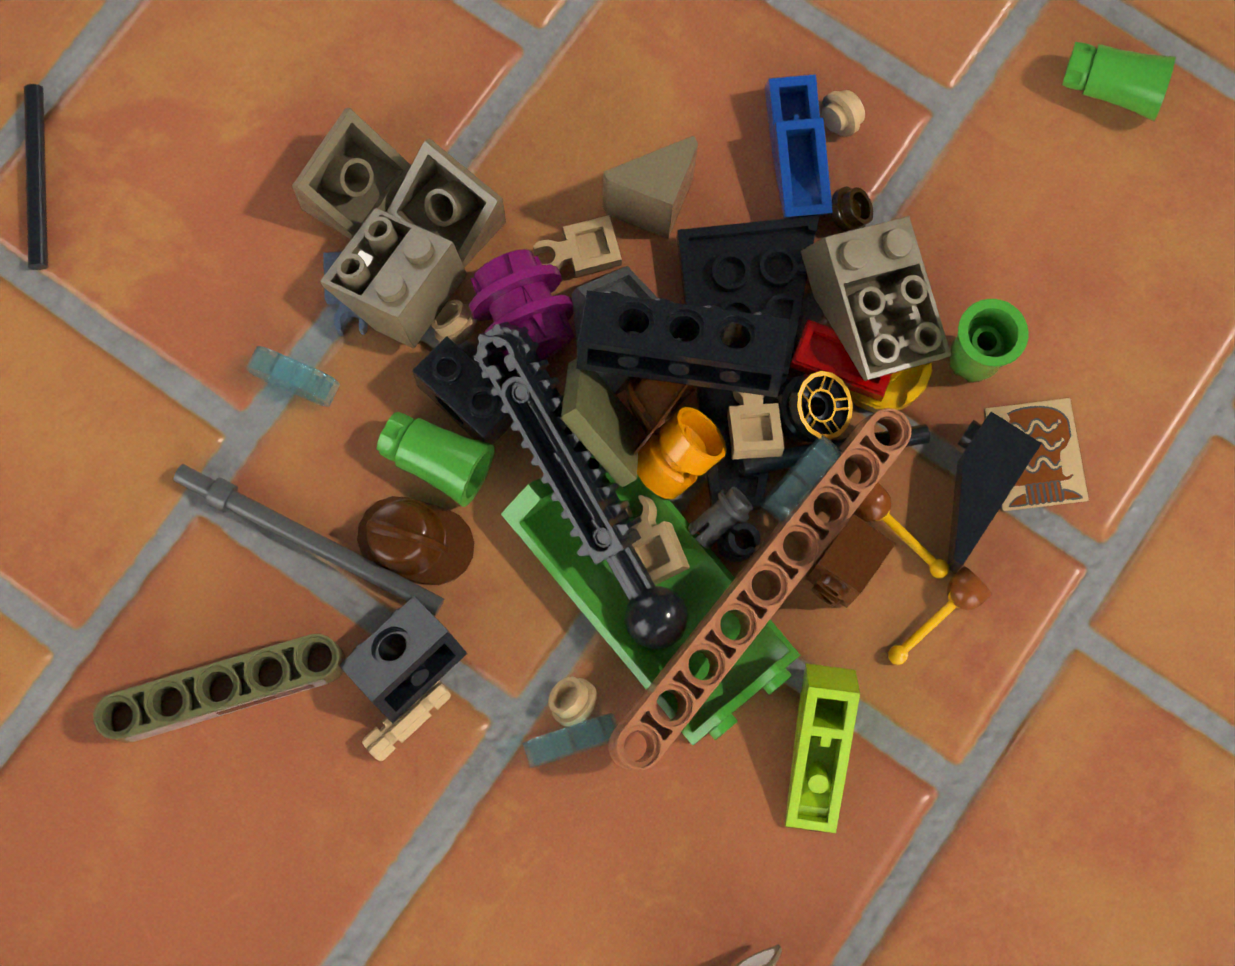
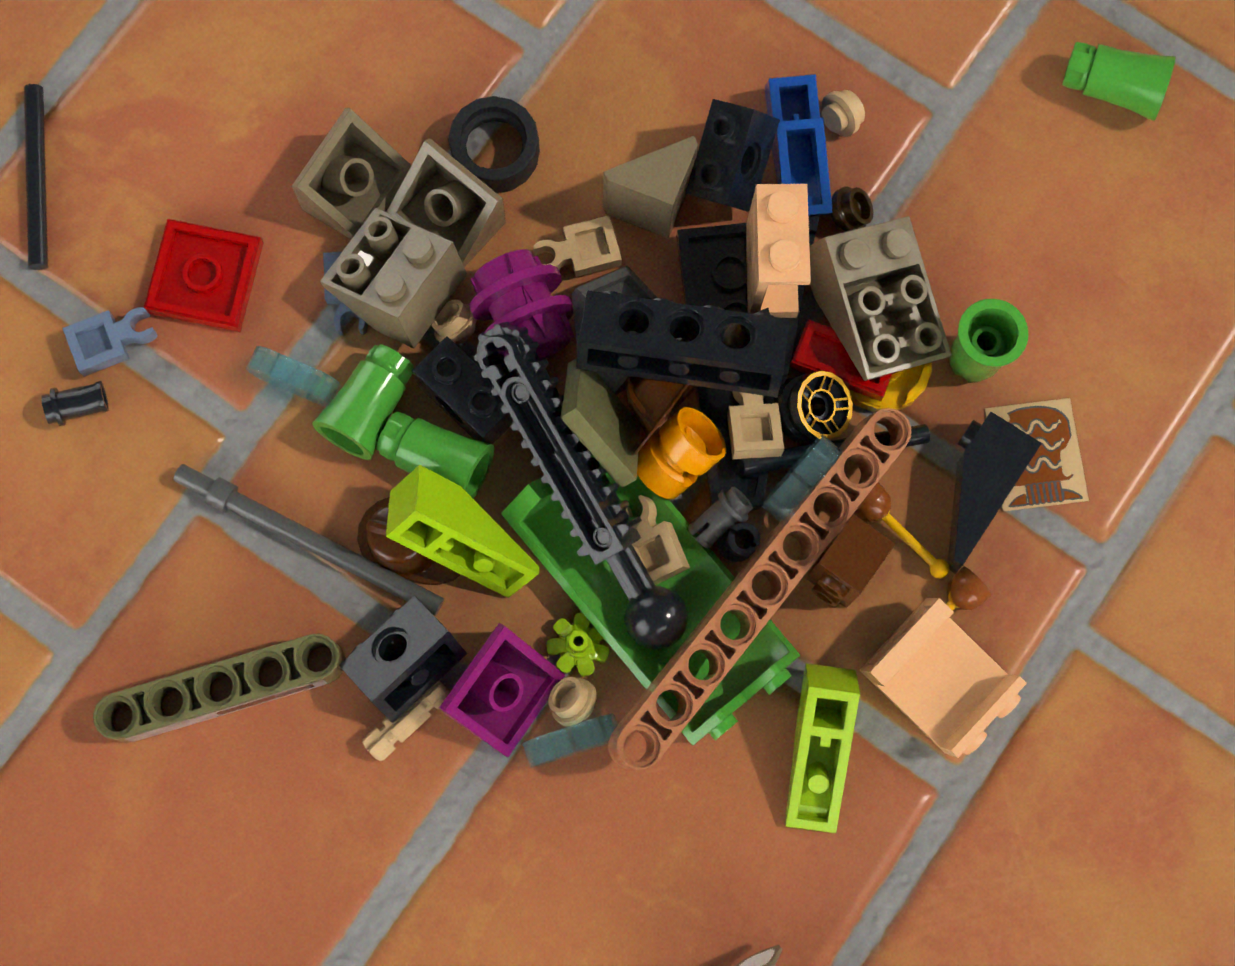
(74, 403): none -> black pin
(102, 341): none -> sand blue plate
(203, 275): none -> red tile
(365, 402): none -> bright green plant
(455, 531): none -> lime slope
(502, 690): none -> magenta slope
(504, 111): none -> black tyre
(574, 655): none -> lime plant
(732, 154): none -> black brick
(777, 248): none -> light nougat panel
(943, 679): none -> light nougat panel

